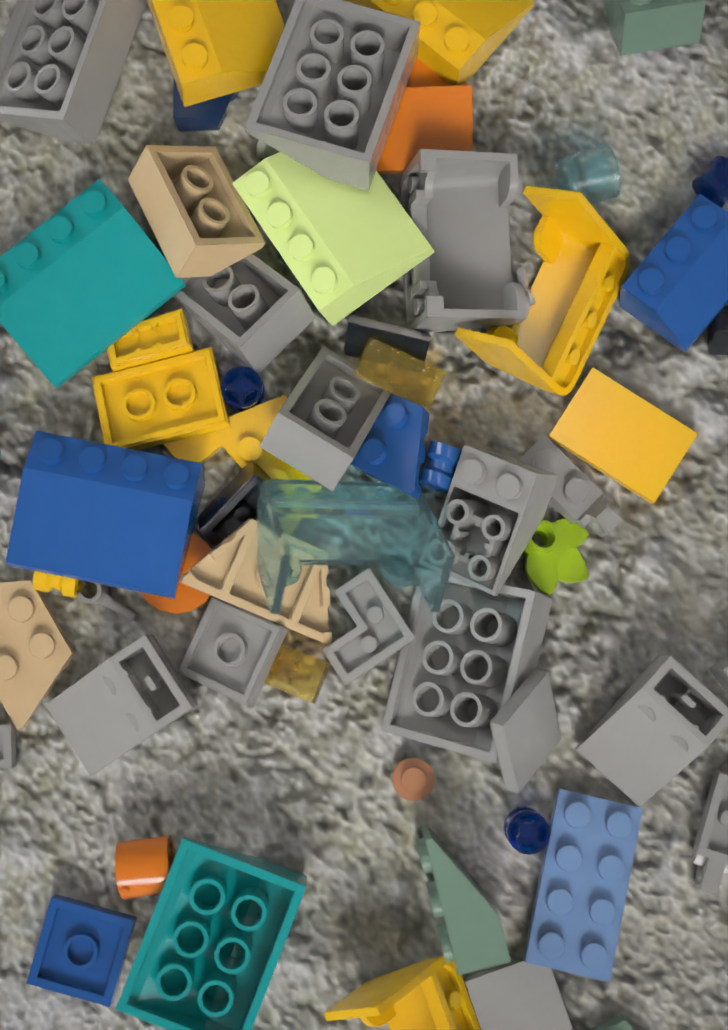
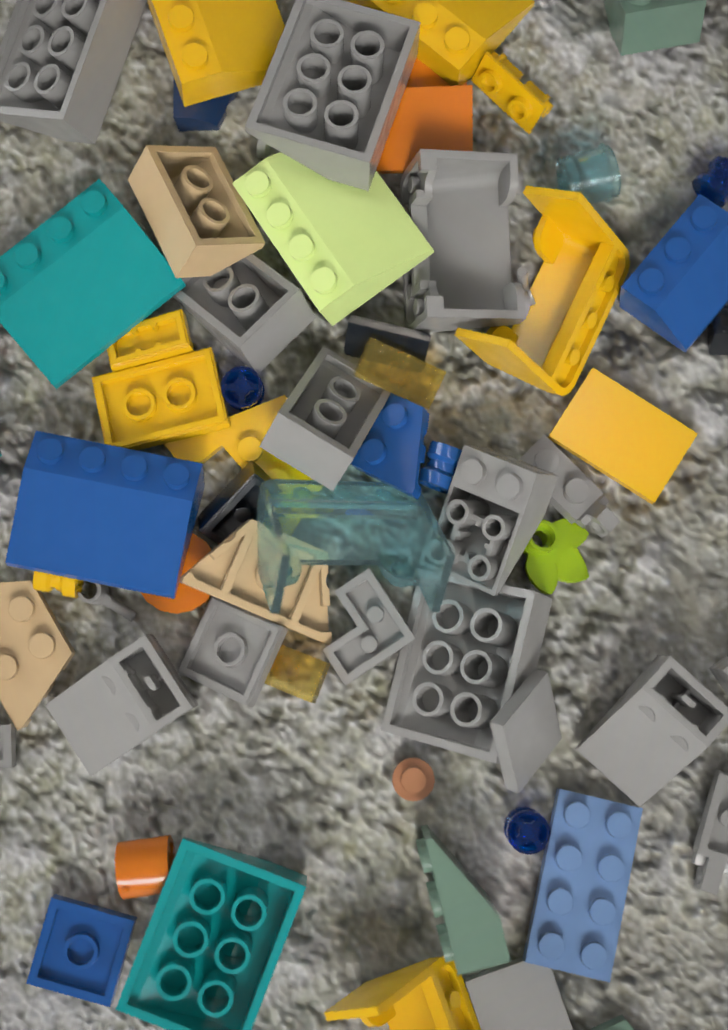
(502, 84): none -> yellow hinge

